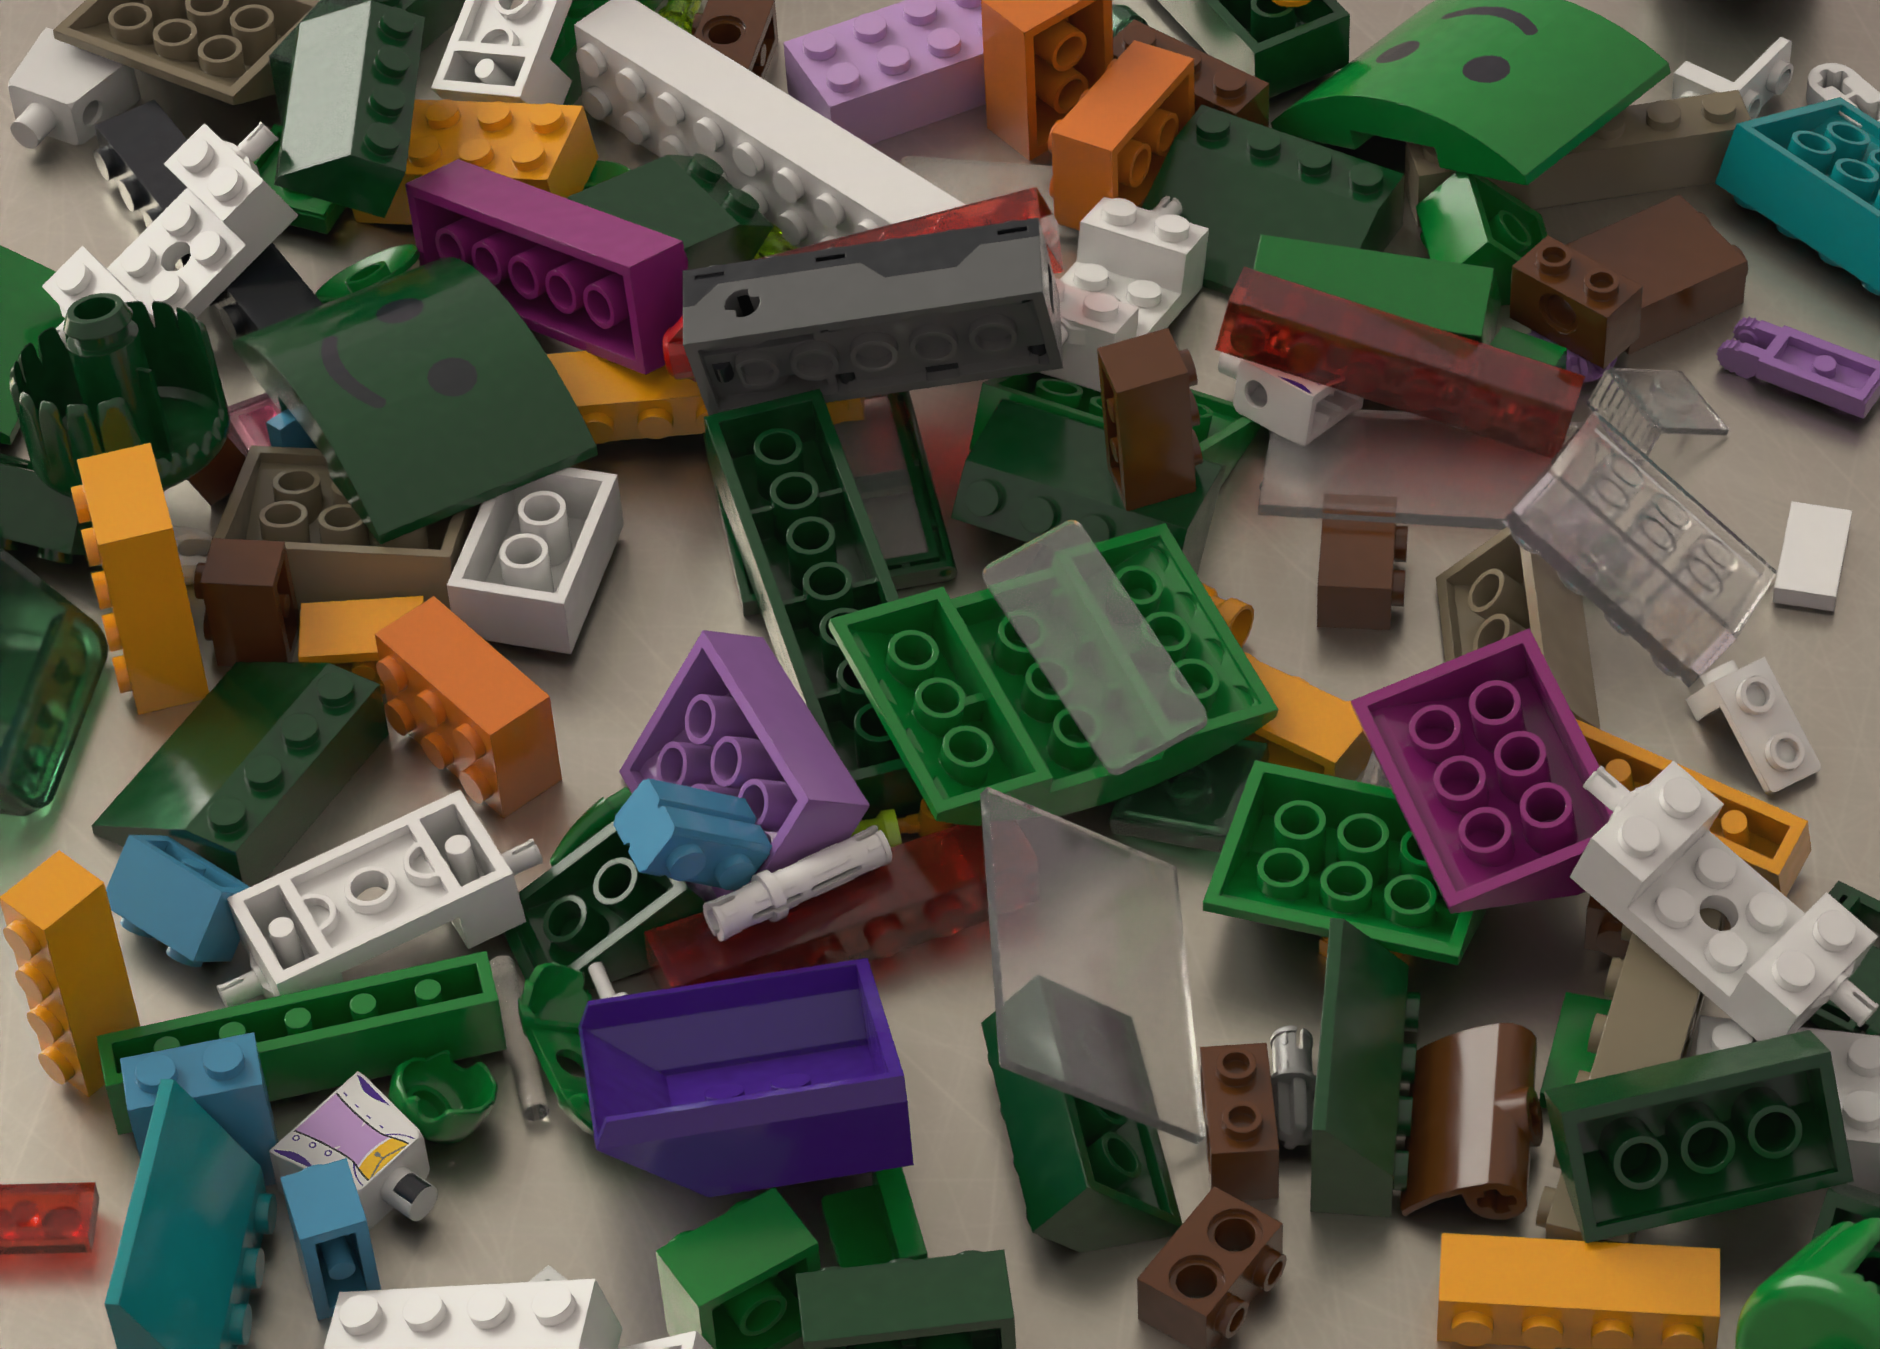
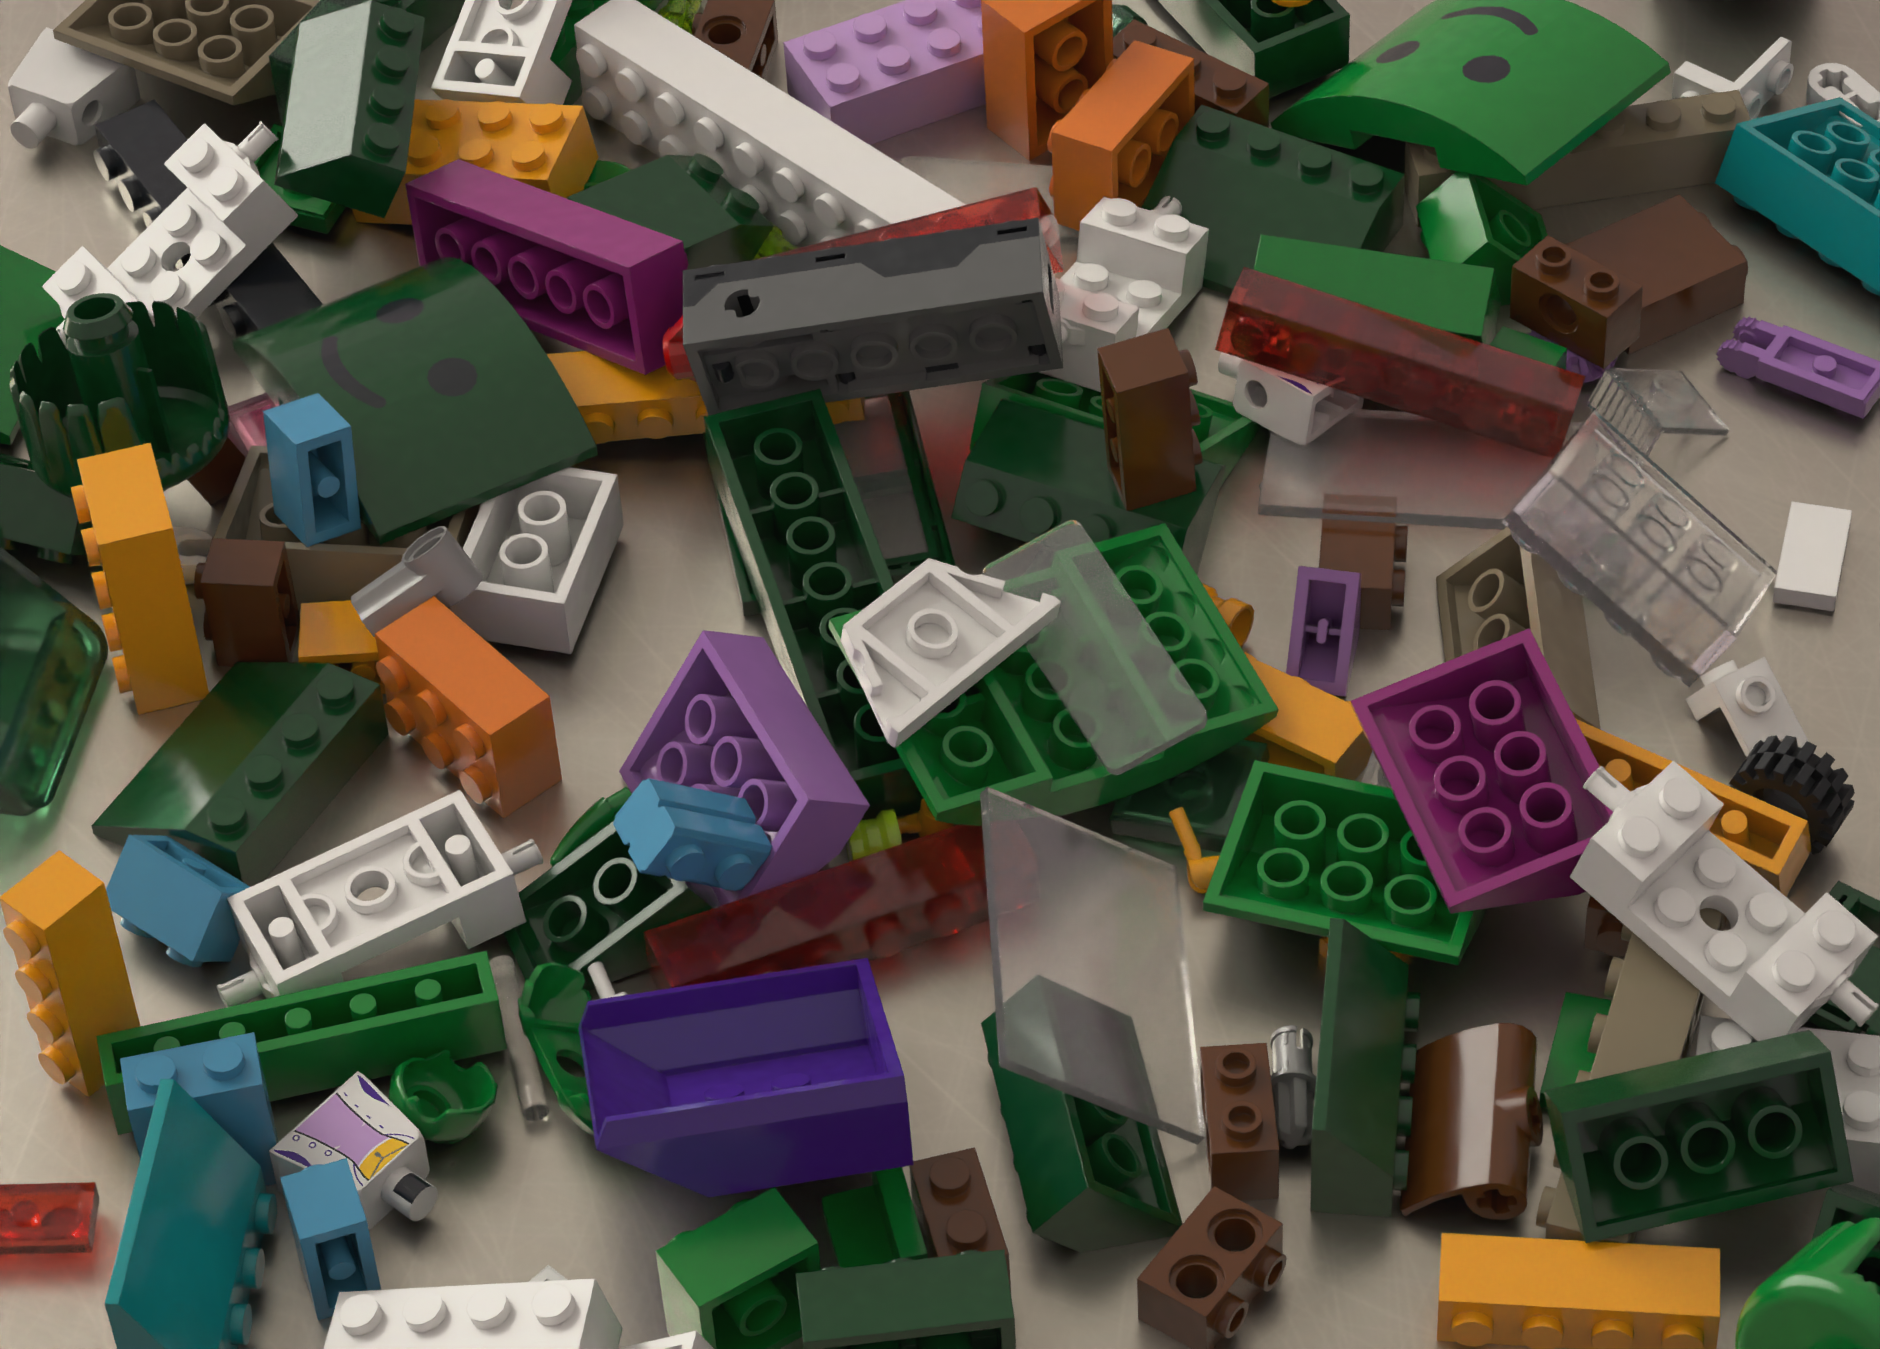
(312, 469): none -> dark azure brick
(369, 272): green dish -> none
(428, 568): none -> light grey piece
(776, 892): white pin -> none
(935, 641): none -> white wing
(955, 1205): none -> reddish brown brick
(1198, 868): none -> light orange hand
(1325, 628): none -> medium lavender slope
(1798, 784): none -> black tyre

